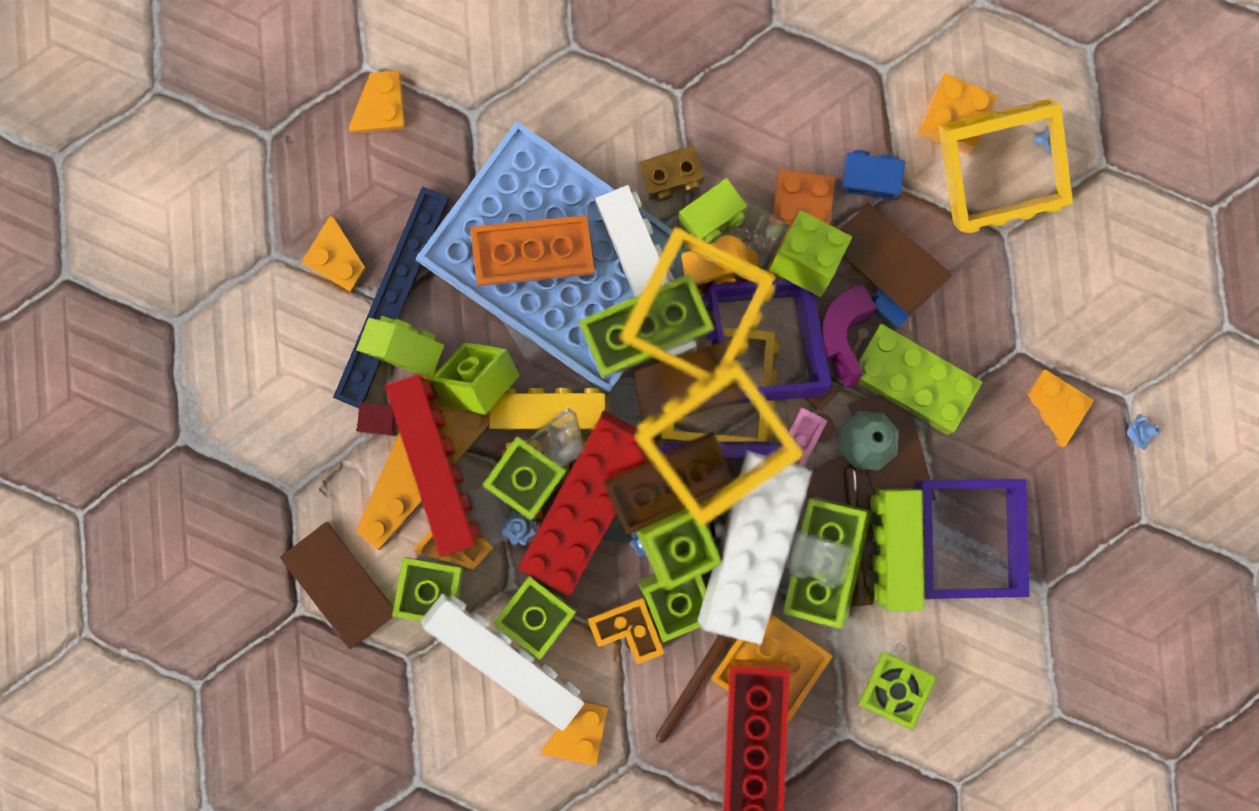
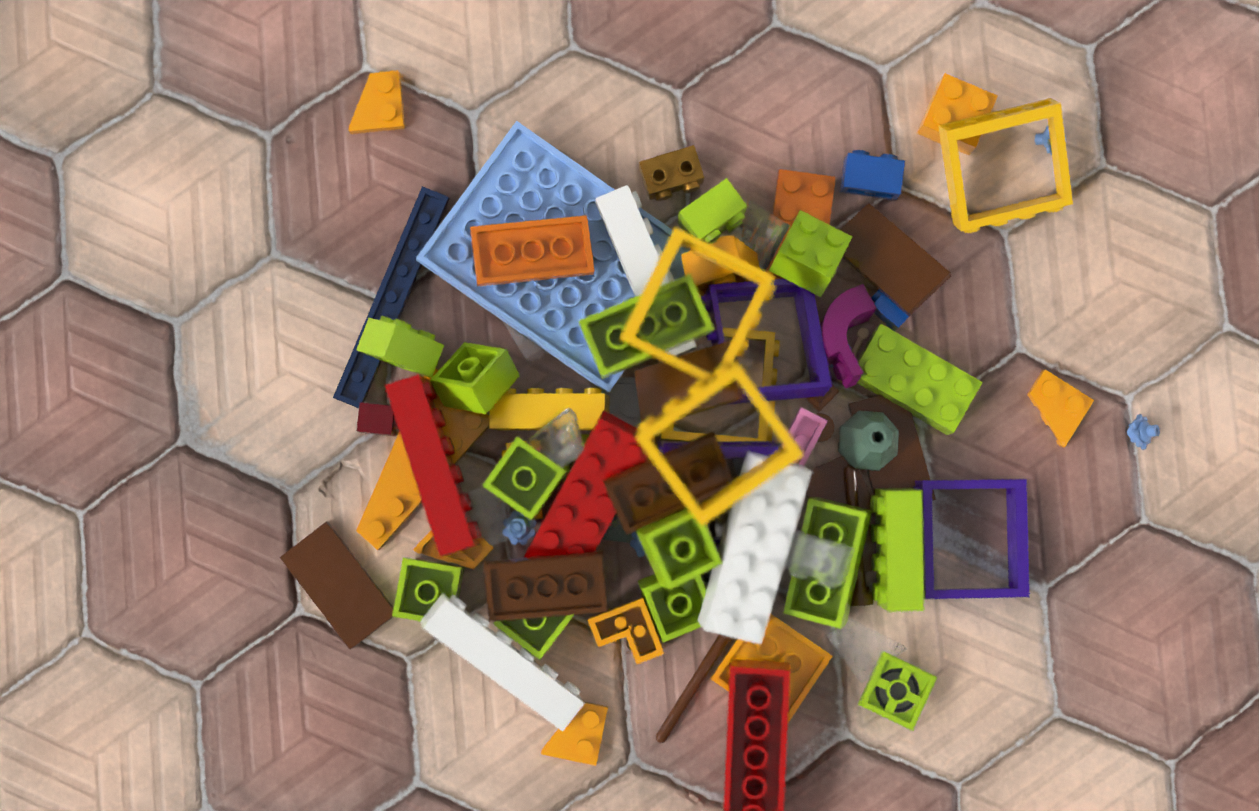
(335, 257): light orange wing -> none
(545, 586): none -> reddish brown tile

